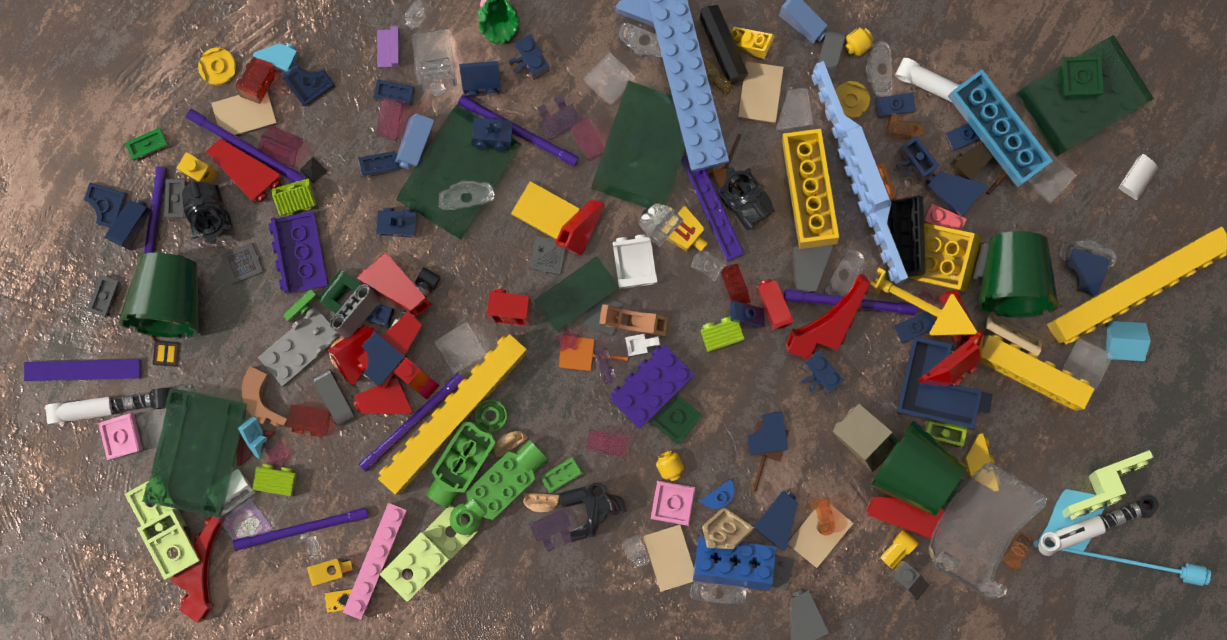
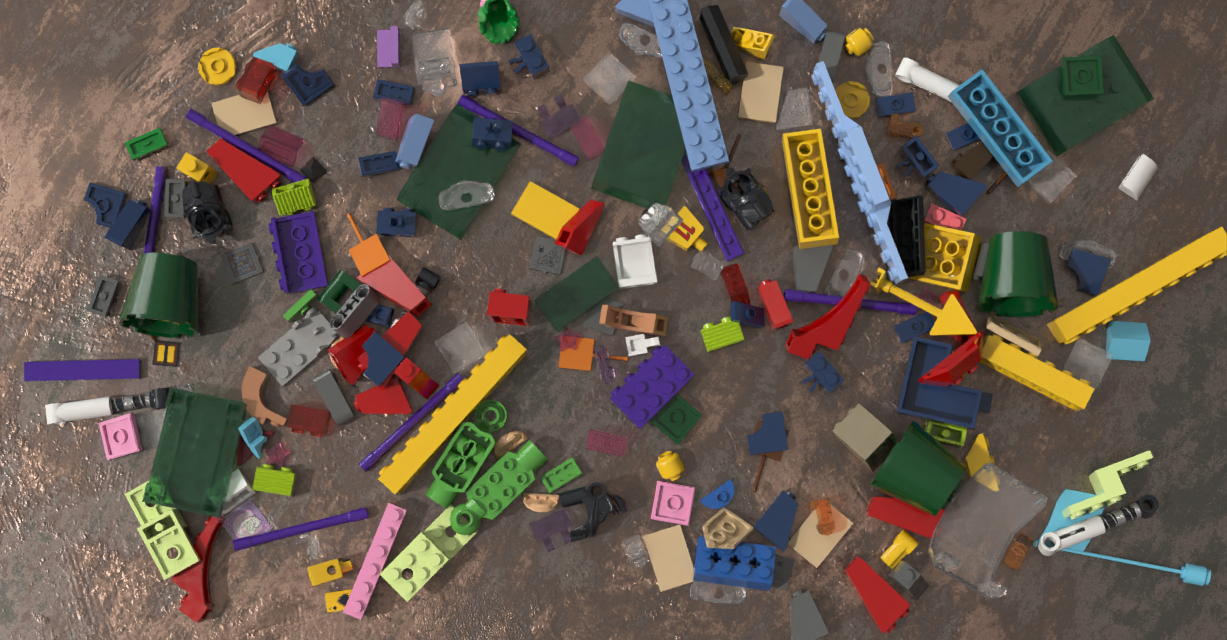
(369, 253): none -> orange piece
(877, 595): none -> red slope

